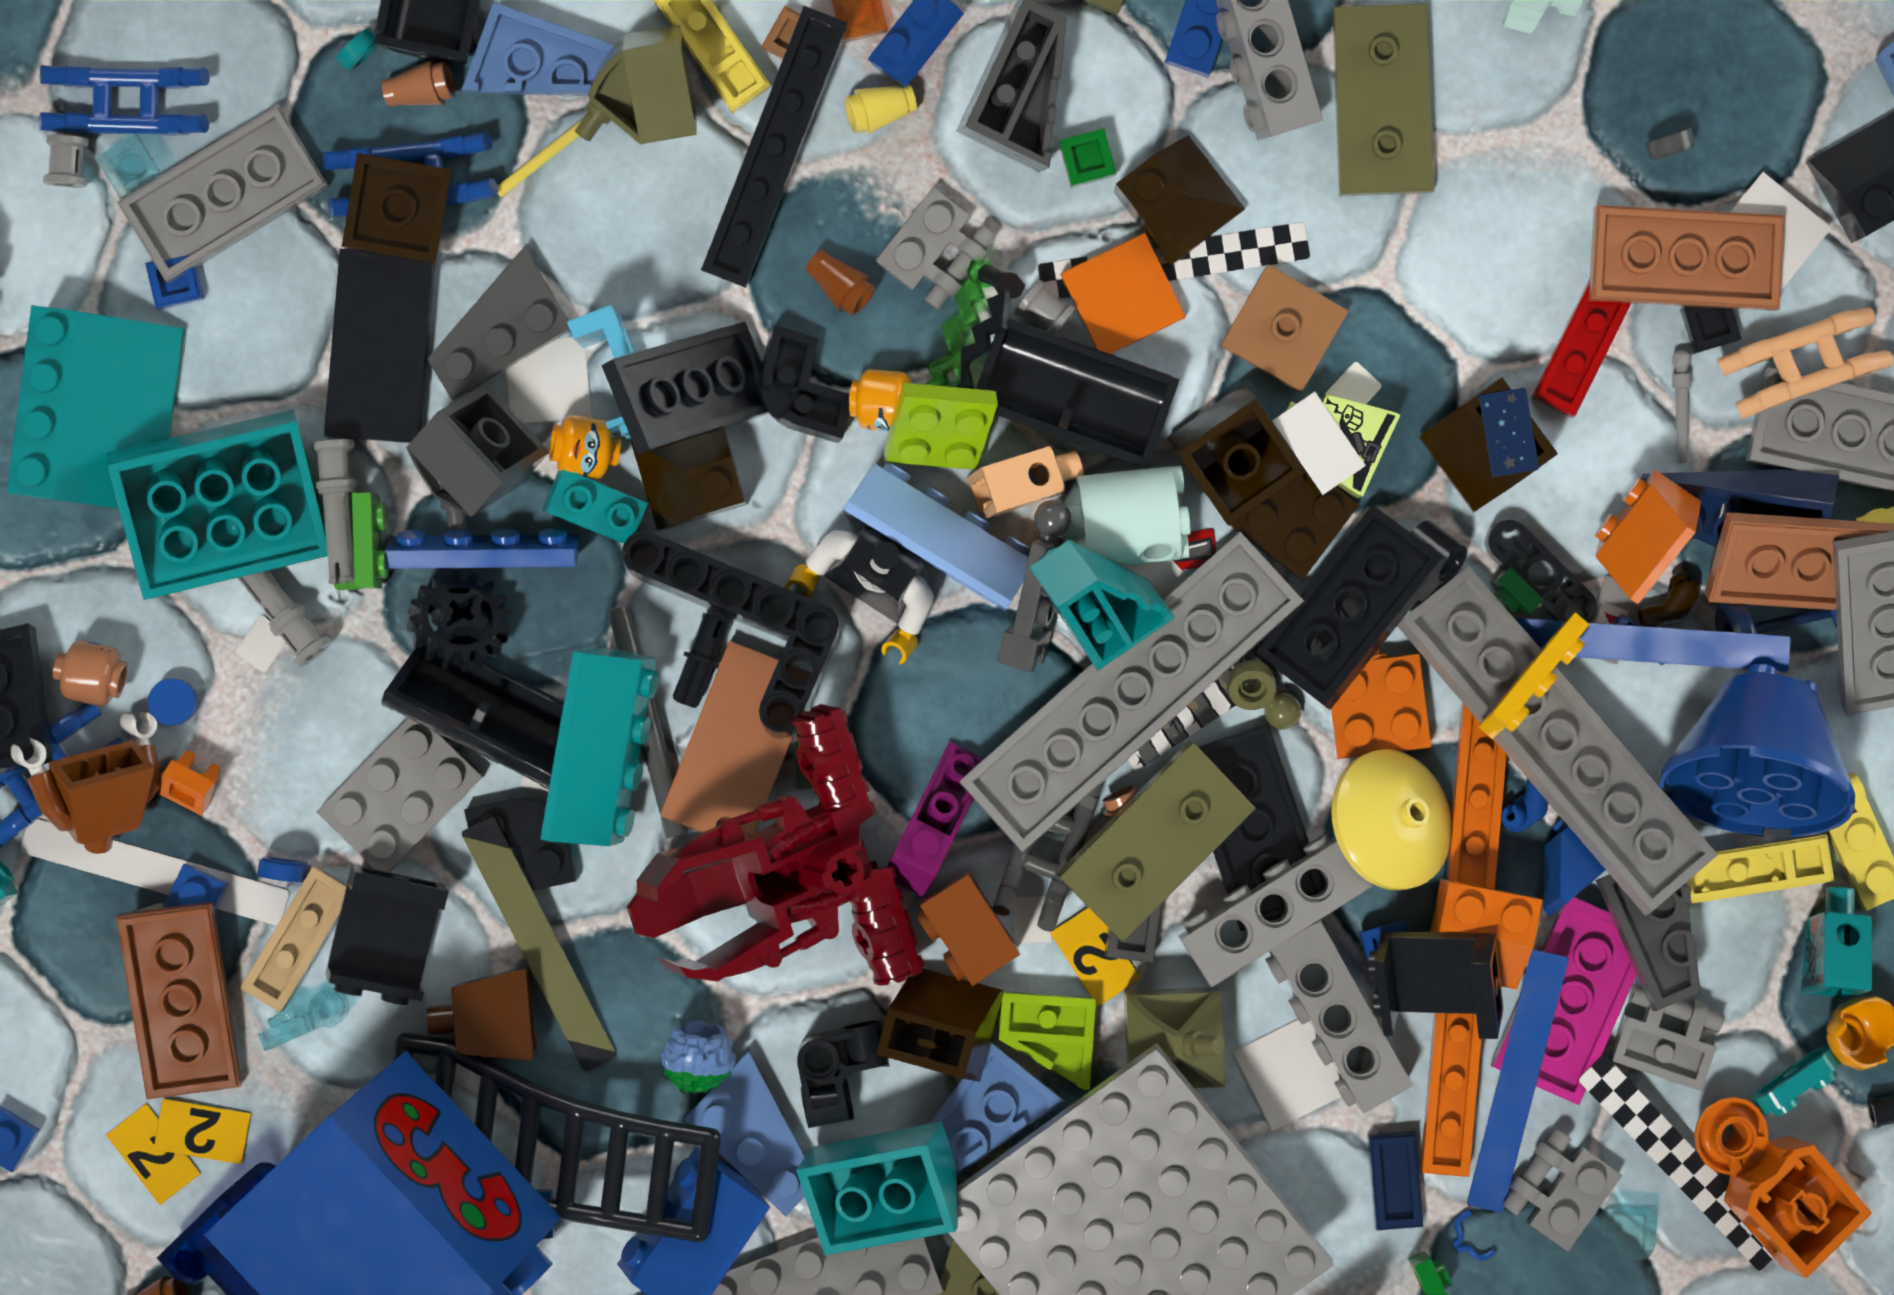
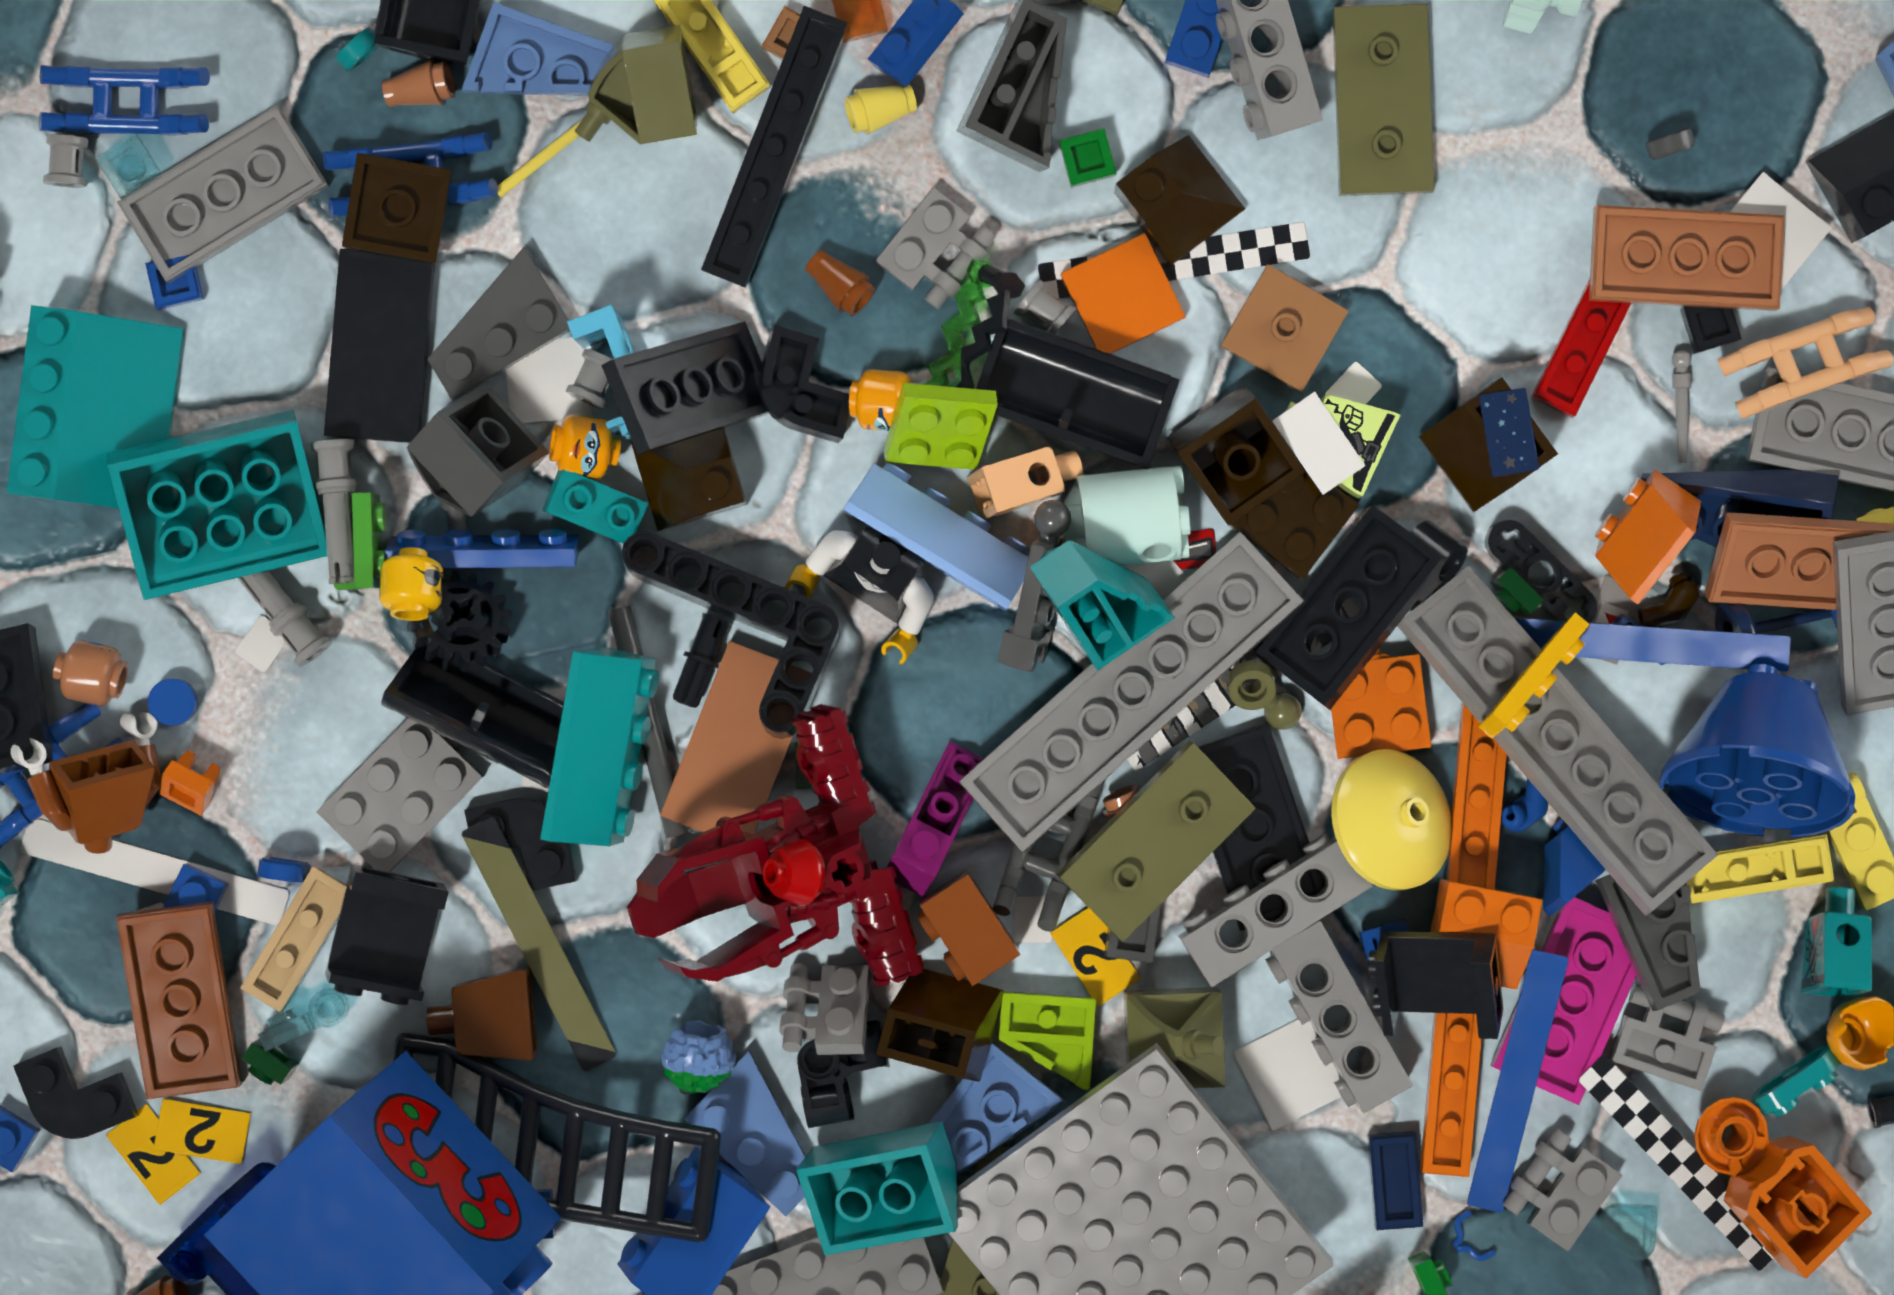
(65, 1108): none -> black plate
(269, 1064): none -> dark green plate
(411, 584): none -> yellow head
(591, 381): none -> light grey bush
(795, 872): none -> red cone
(841, 1009): none -> light grey plate

